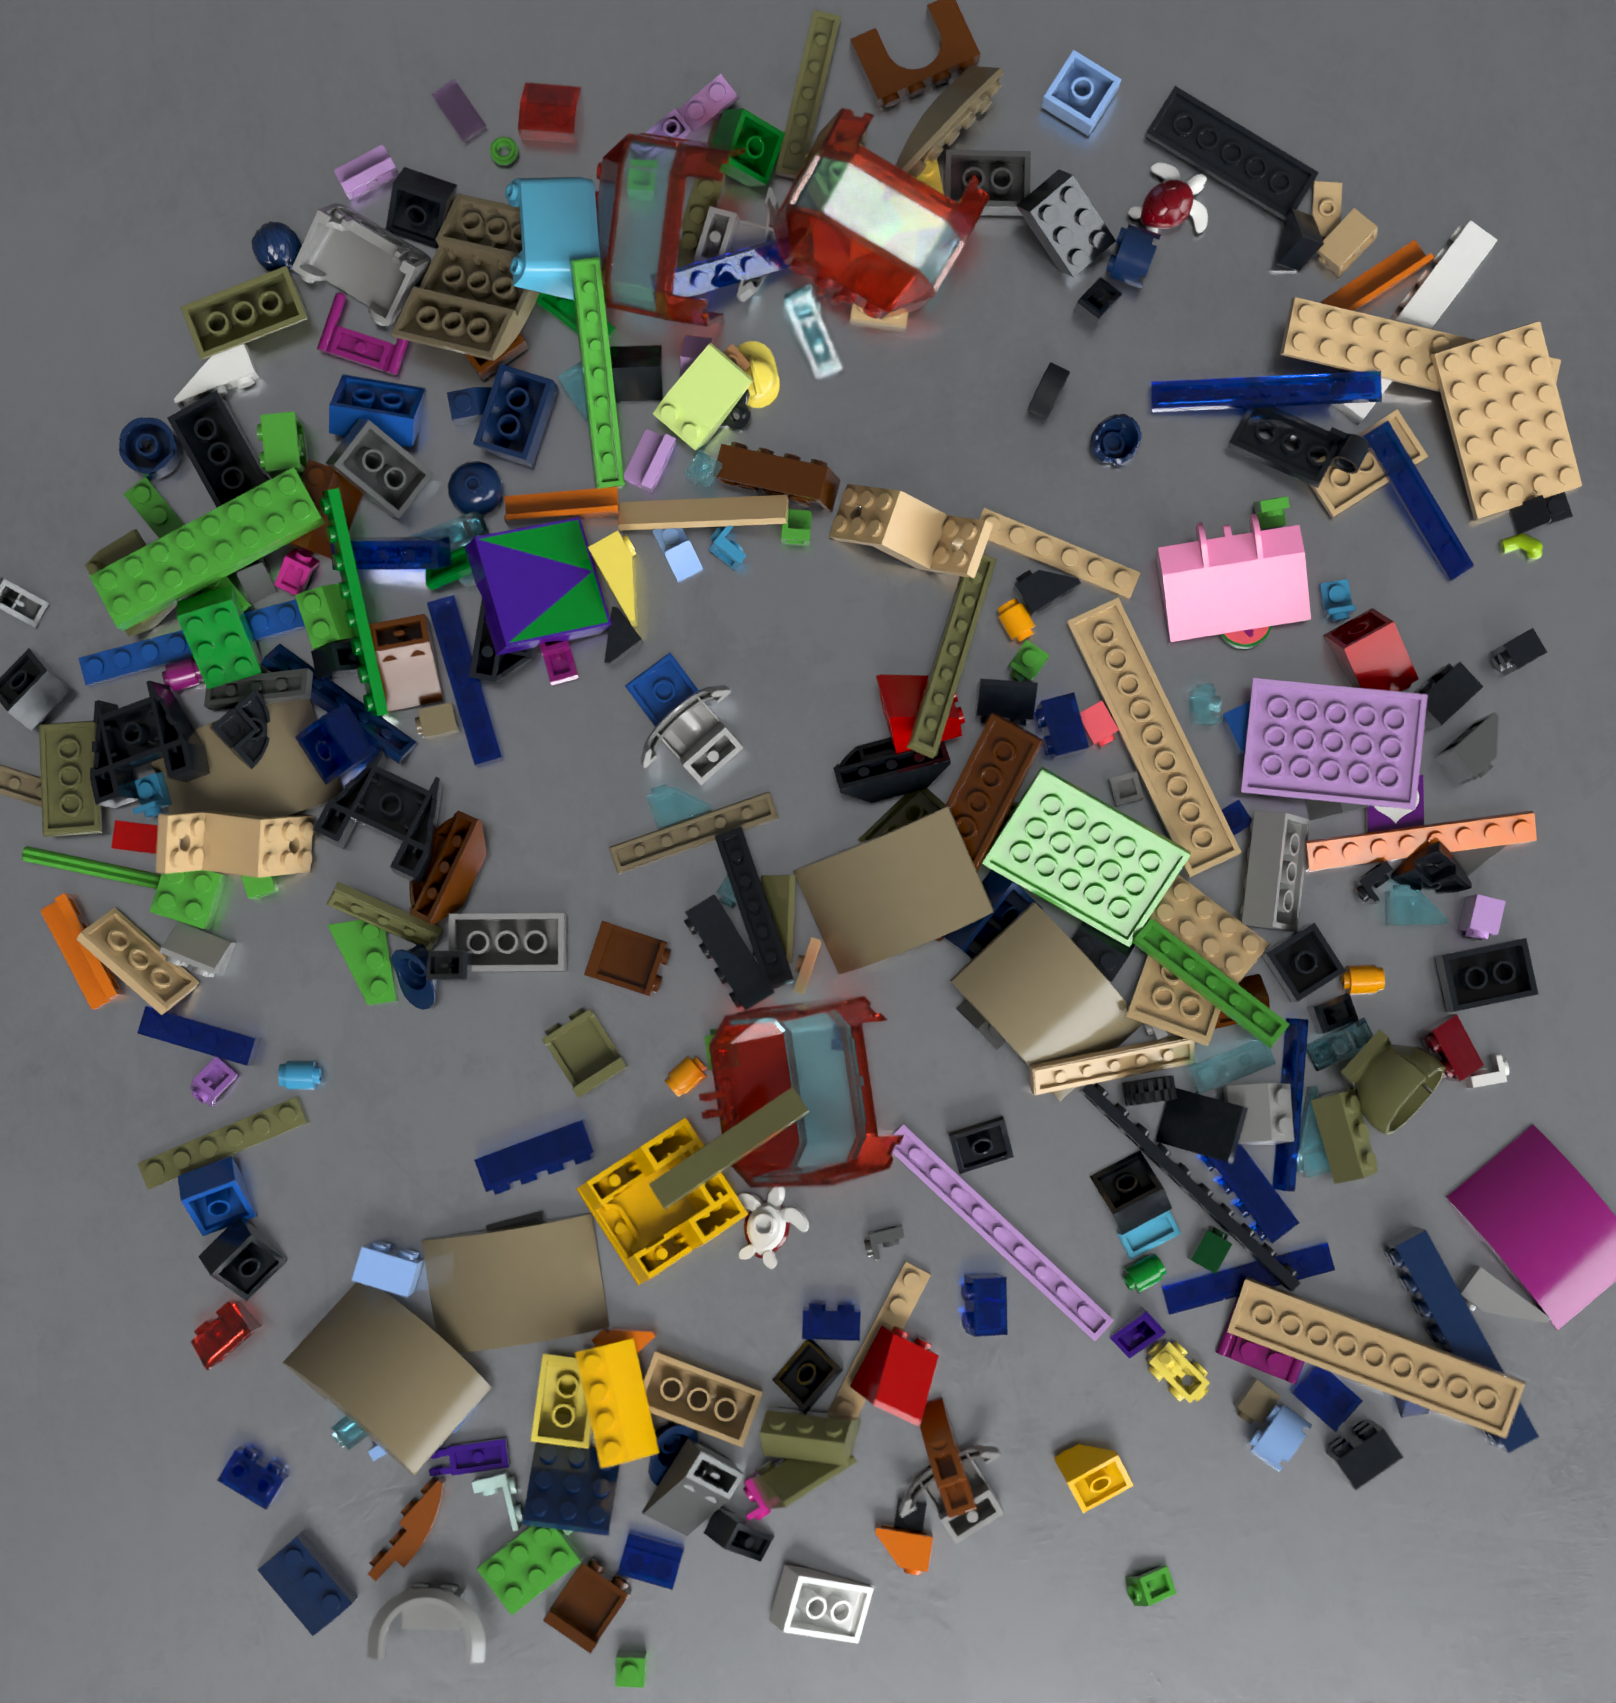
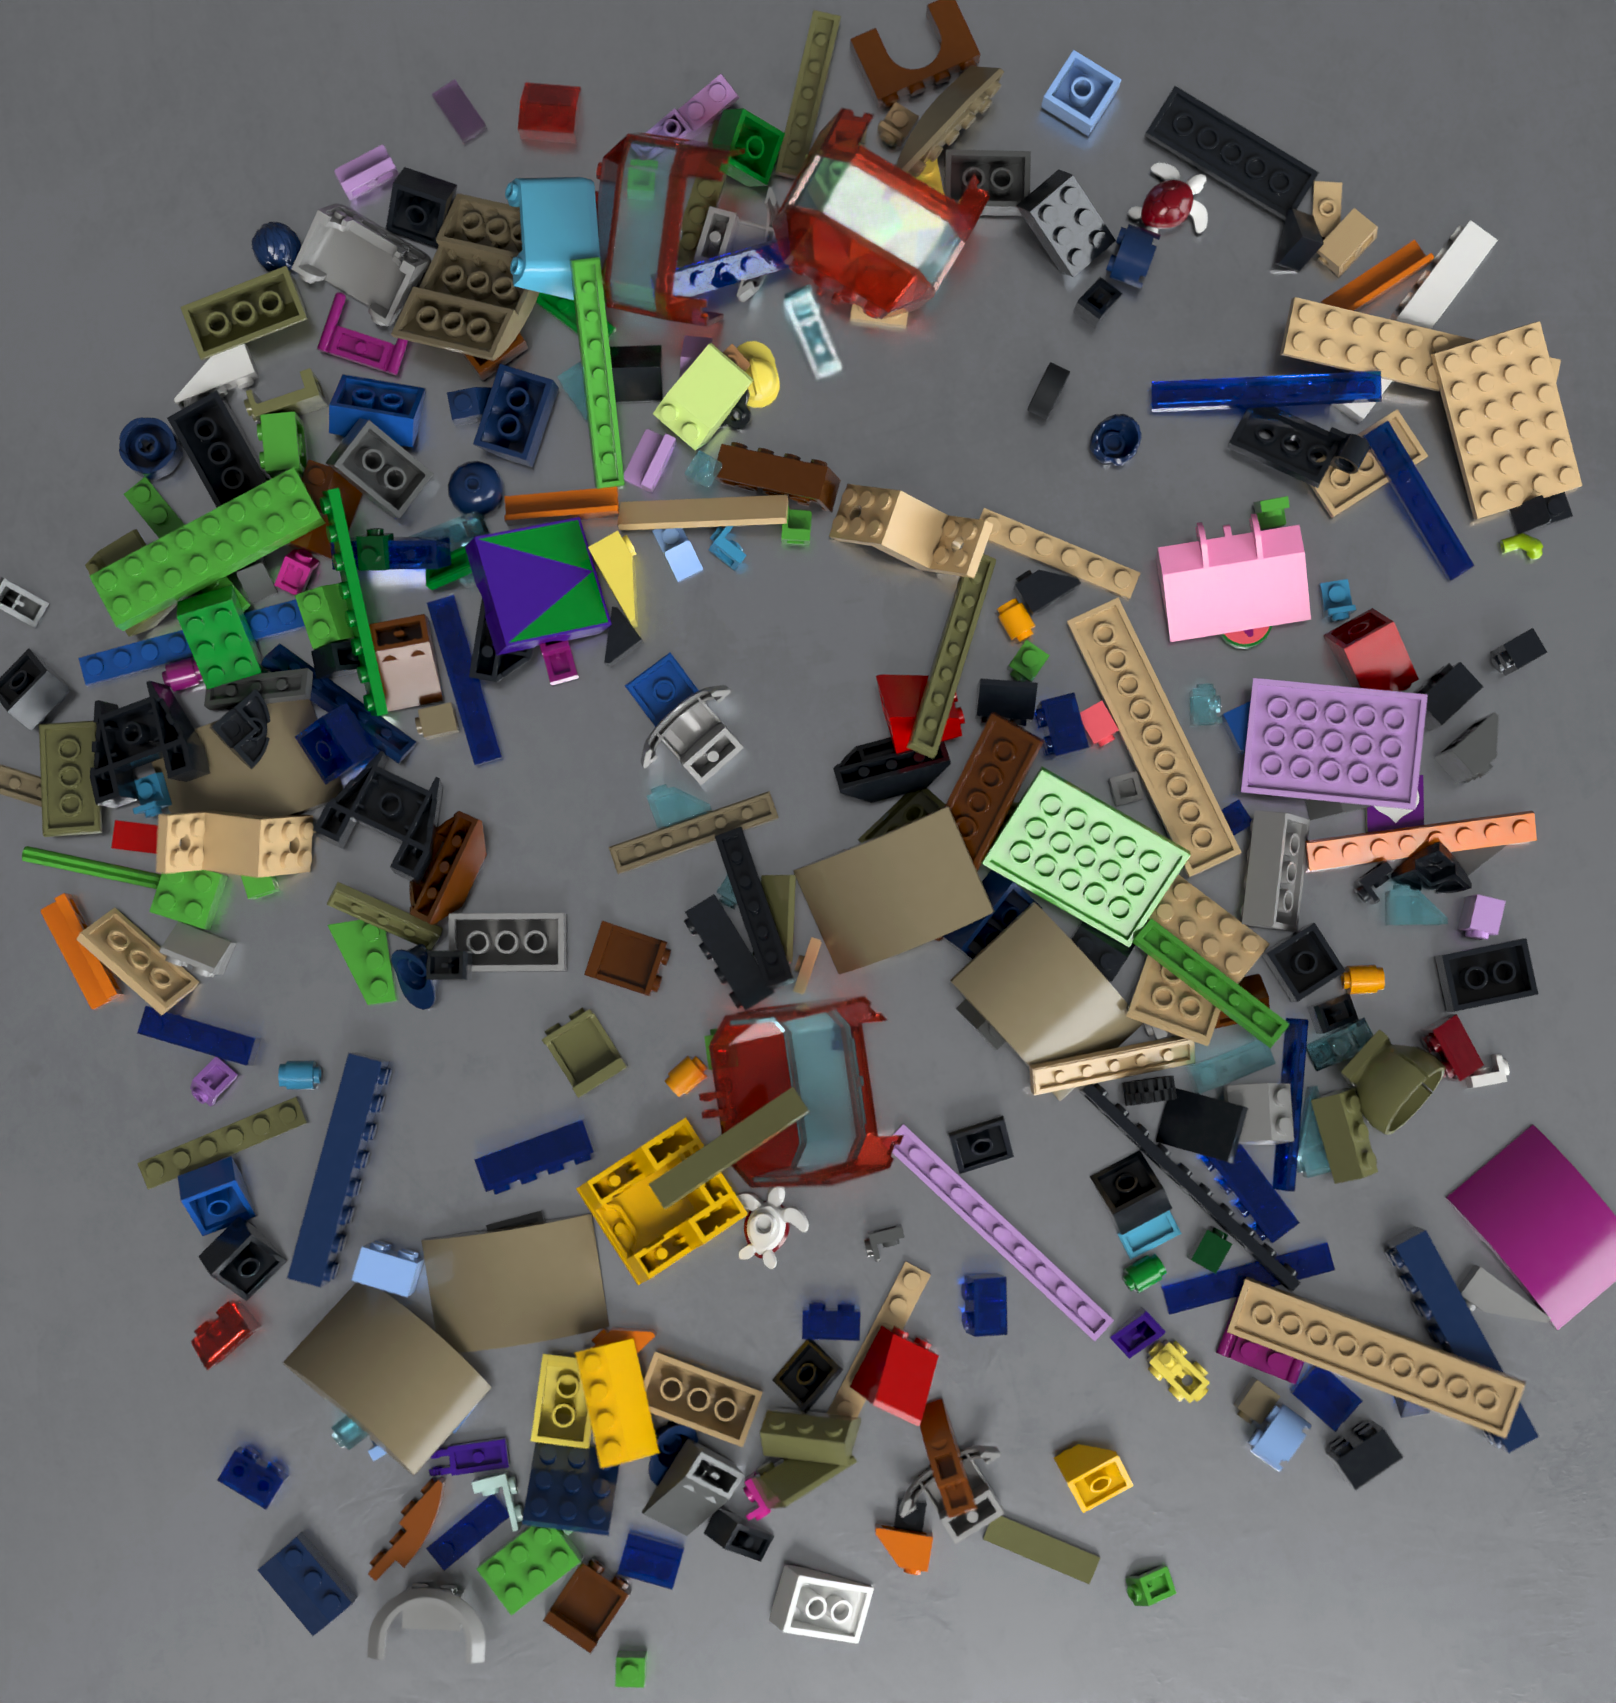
(301, 401): none -> olive panel
(338, 1170): none -> dark blue brick
(373, 550): none -> dark green bracket
(468, 1531): none -> clear blue plate
(503, 142): bright green plate -> none
(897, 125): none -> tan bracket
(1042, 1548): none -> olive tile

